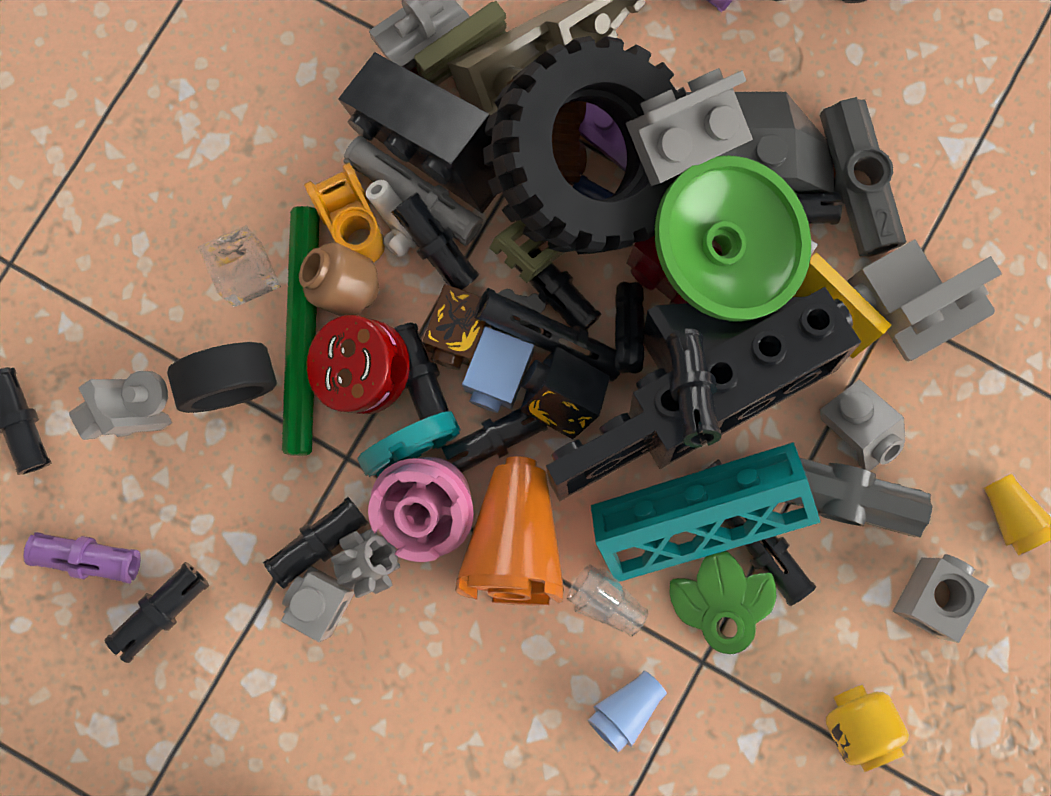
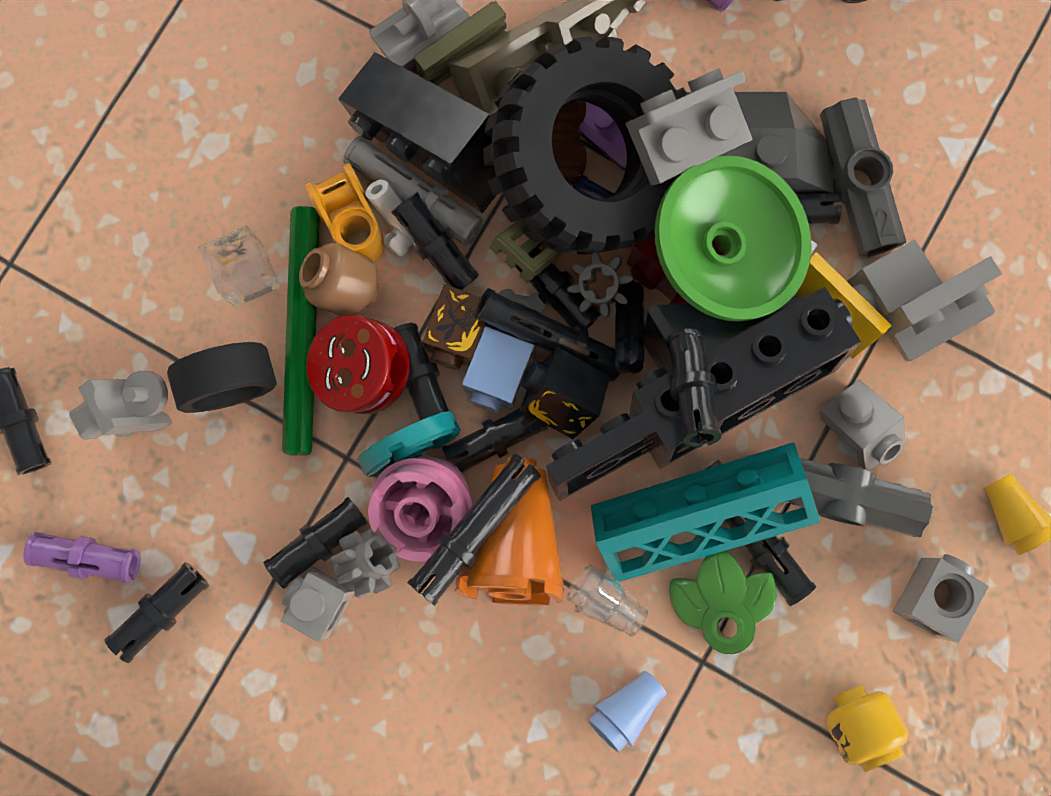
(473, 530): none -> black pin
(589, 276): none -> dark grey gear

